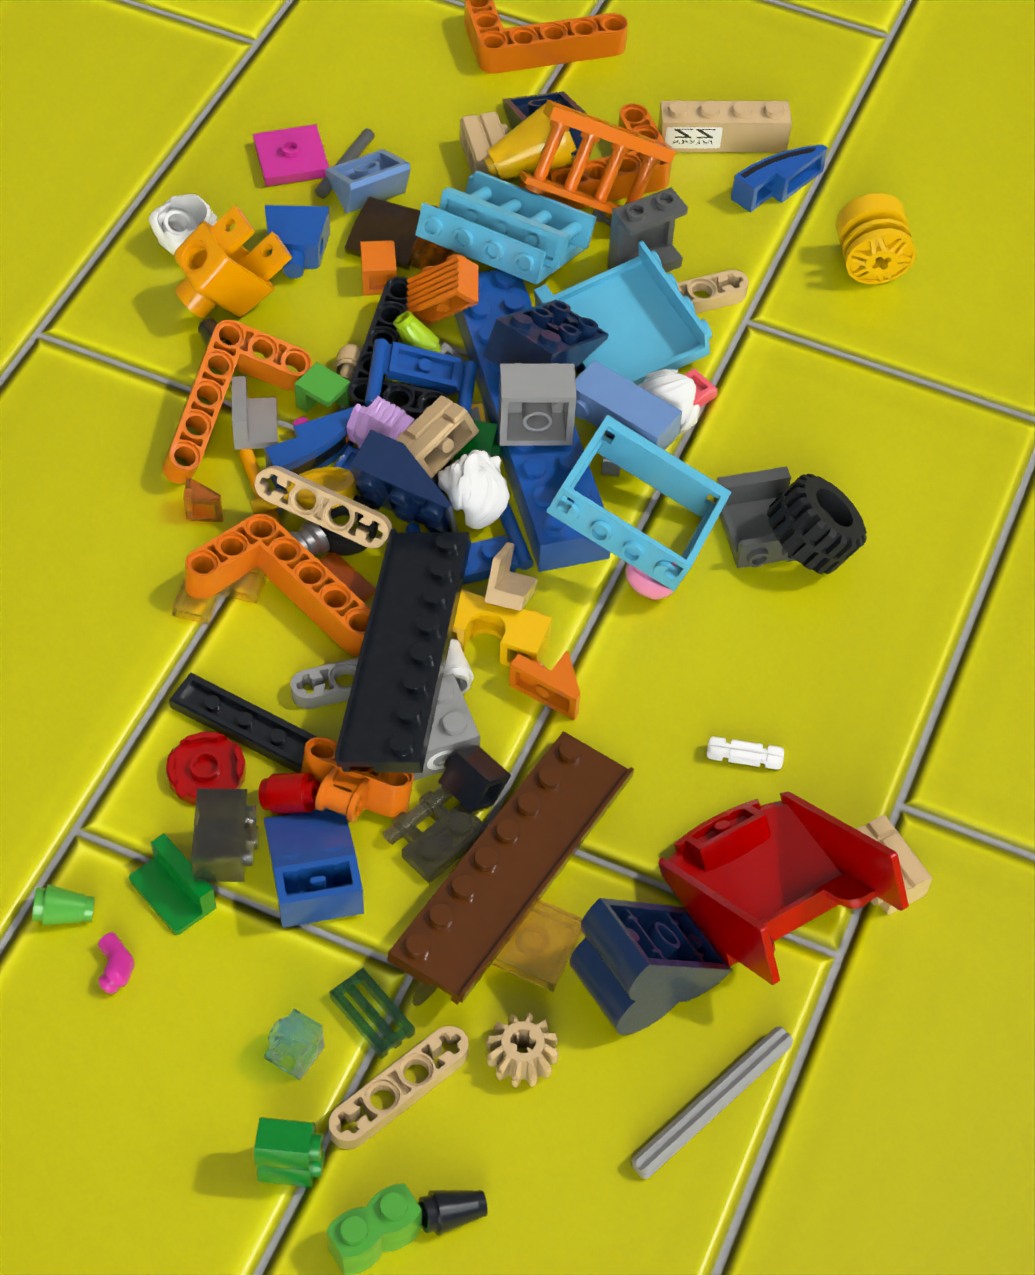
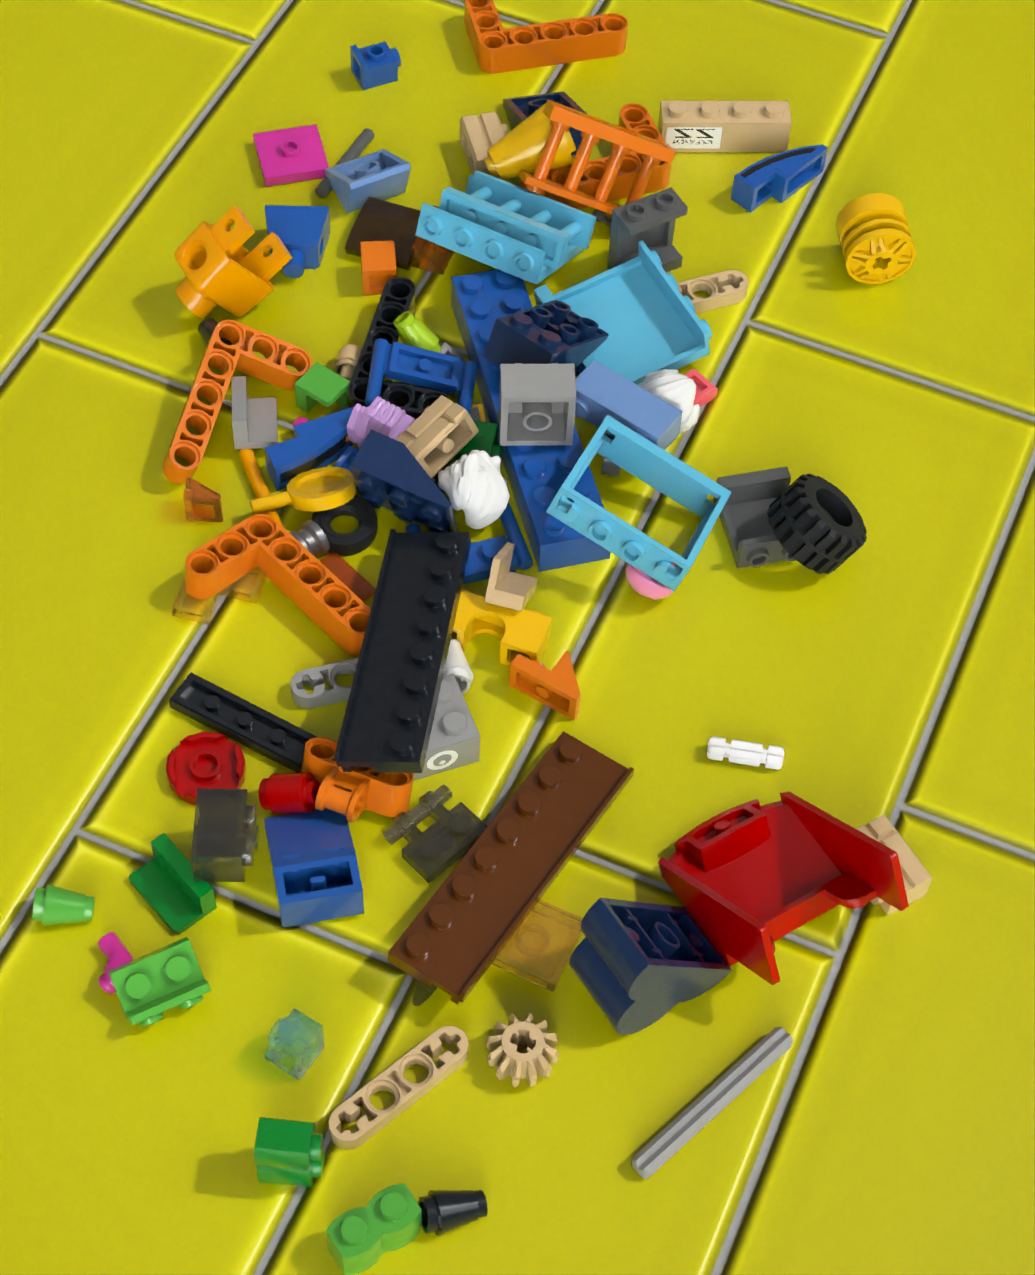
(159, 983): none -> bright green bracket
(178, 219): white hair -> none
(321, 512): tan beam -> none
(374, 65): none -> blue brick
(393, 1039): clear green tile -> none
(443, 289): orange brick -> none
(473, 778): black brick -> none

